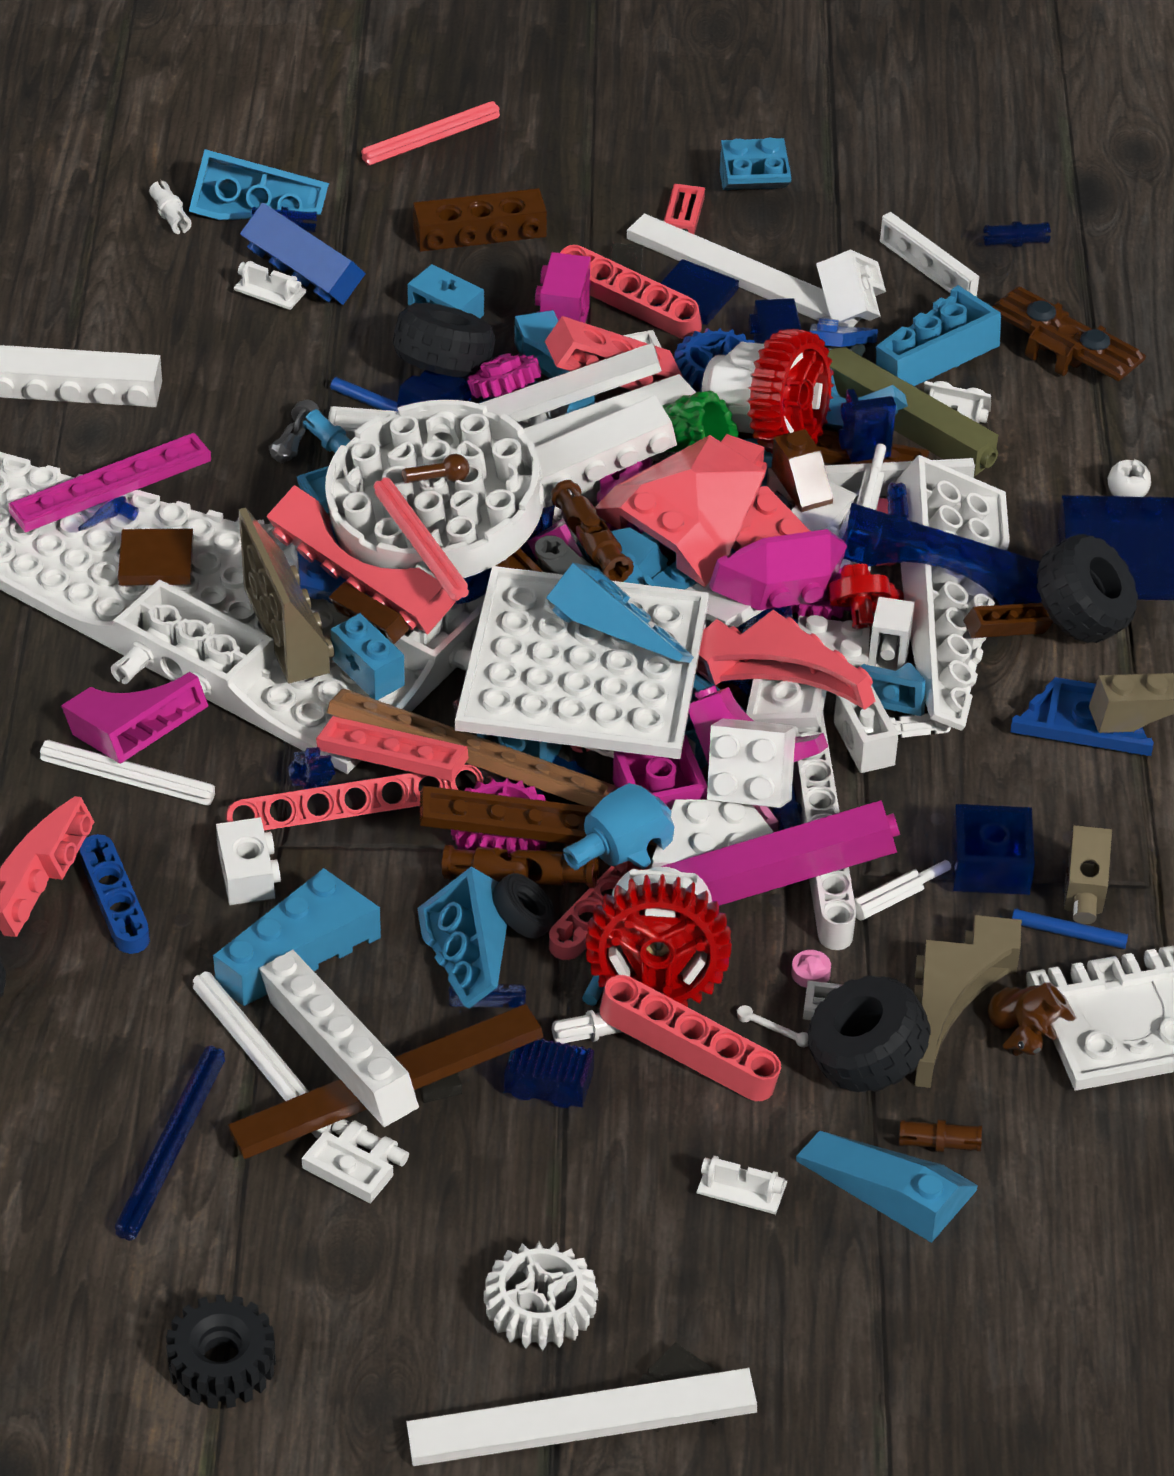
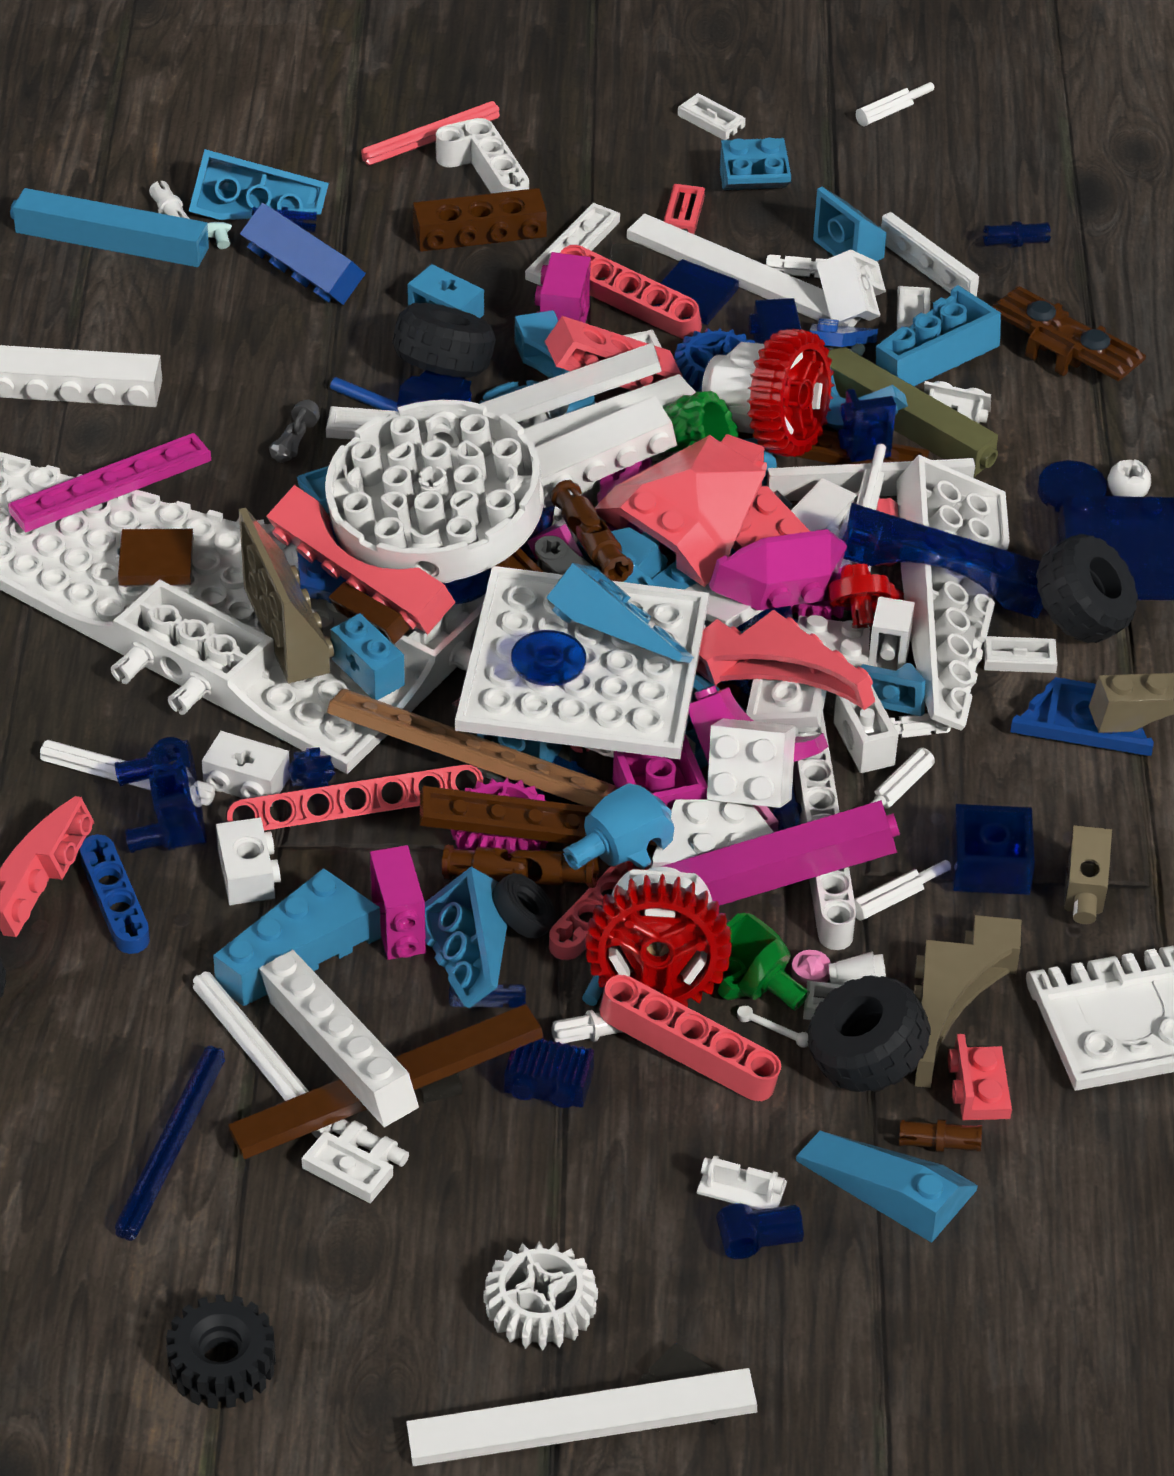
(109, 510): clear blue bar -> none
(110, 227): none -> dark azure brick
(129, 722): dark pink arch -> none
(173, 796): none -> clear blue piece
(219, 231): none -> light aqua bar
(245, 766): none -> white brick
(275, 289): white hinge -> none
(330, 435): dark azure pin -> none
(392, 748): coral plate -> none
(399, 902): none -> dark pink piece
(421, 539): coral axle -> none
(452, 468): reddish brown bar -> none
(481, 144): none -> white beam
(504, 375): dark pink gear -> none
(548, 658): none -> clear blue dish
(585, 231): none -> white tile
(711, 116): none -> white tile
(748, 1230): none -> clear blue piece
(759, 964): none -> green piece
(794, 265): none -> white axle
(801, 470): reddish brown slope -> none
(843, 228): none -> dark azure slope
(857, 967): none -> white cone
(890, 104): none -> white axle
(897, 500): clear blue axle -> none
(904, 777): none -> white axle
(910, 303): none -> white tile
(980, 1081): none -> coral bracket
(1007, 620): reddish brown piece -> none
(1020, 654): none -> white tile
(1033, 1011): reddish brown animal -> none
(1071, 479): none -> clear blue tile
(1071, 929): blue bar -> none

